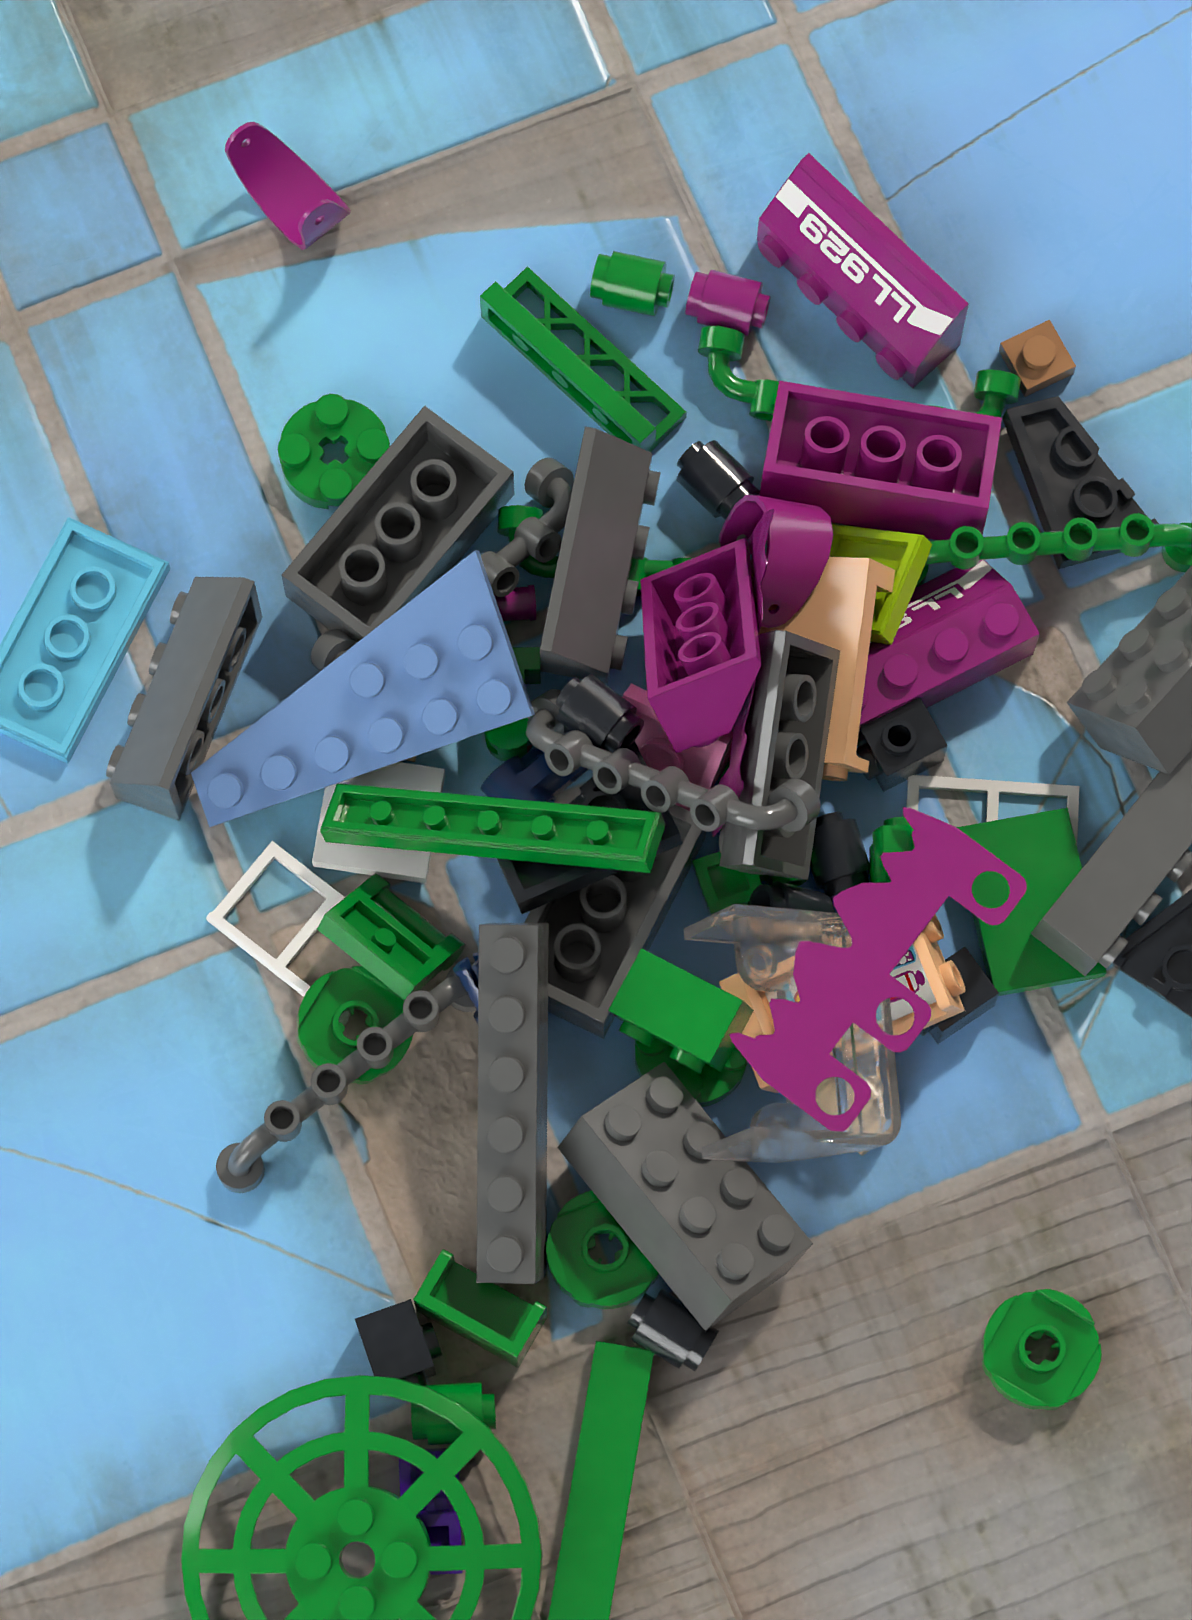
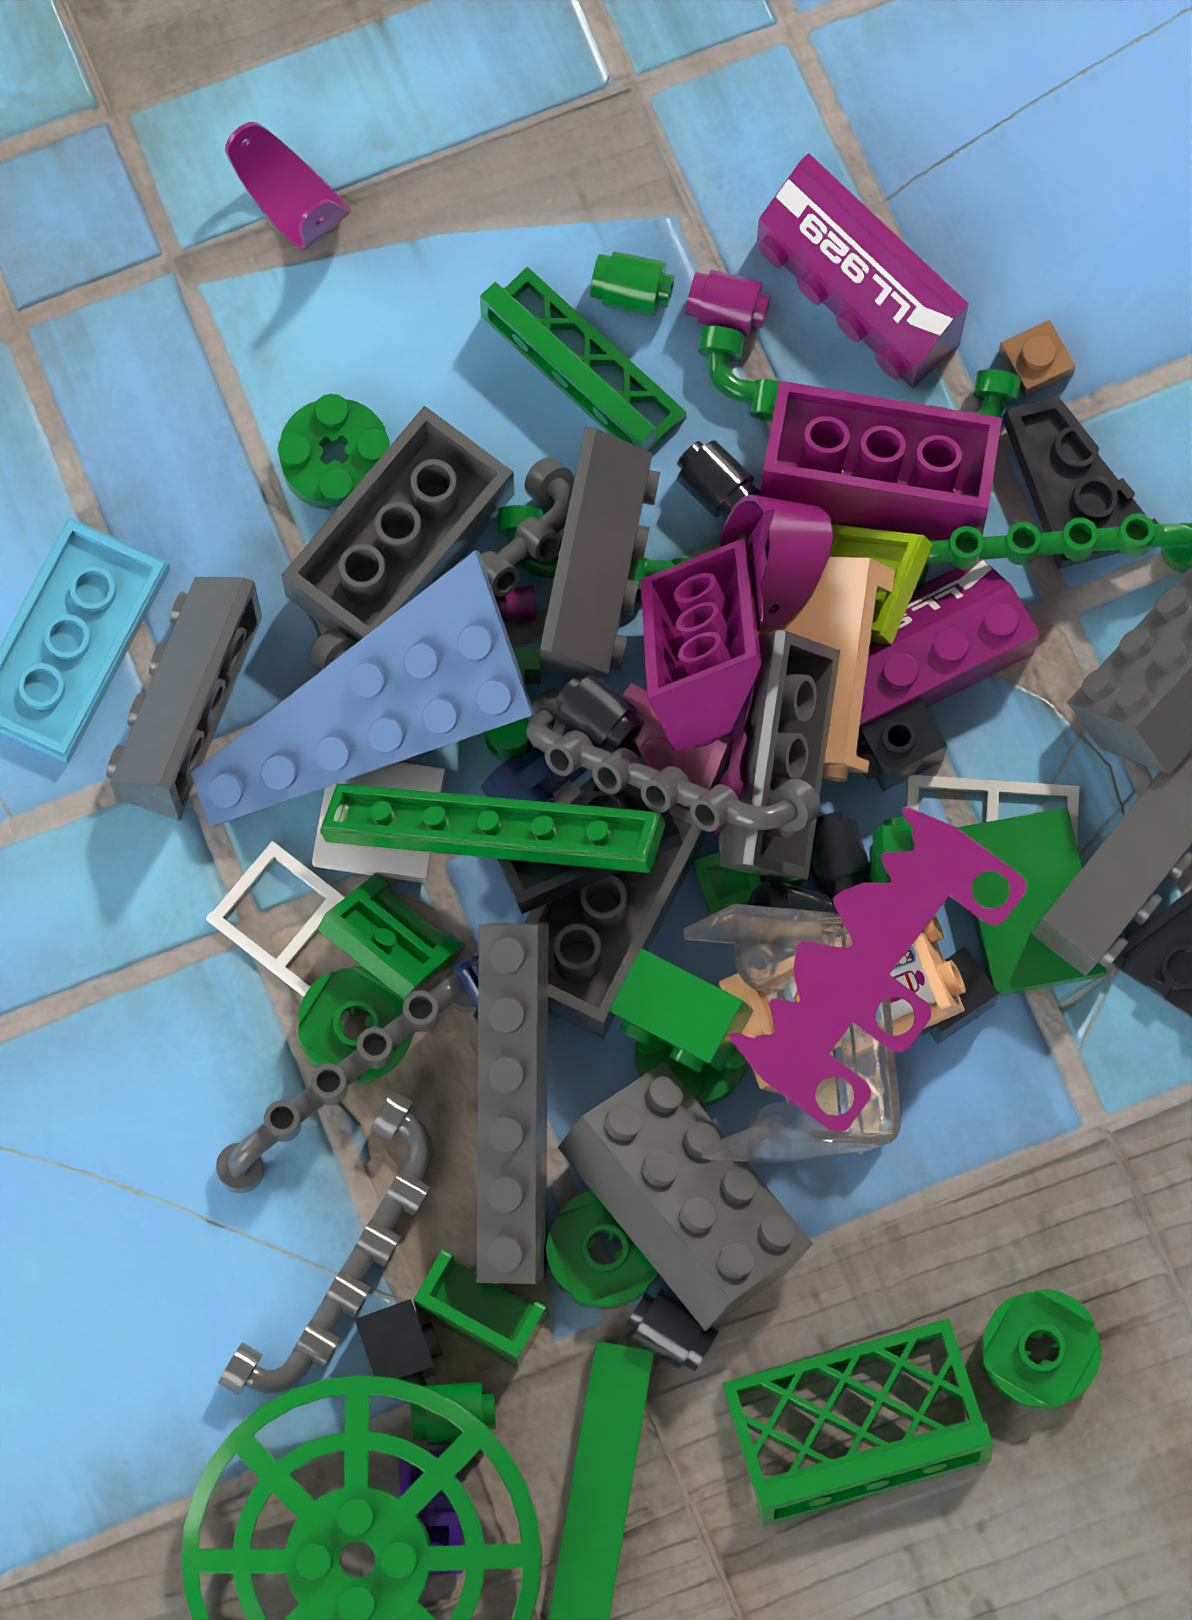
(347, 1289): none -> dark grey bar
(870, 1470): none -> green fence

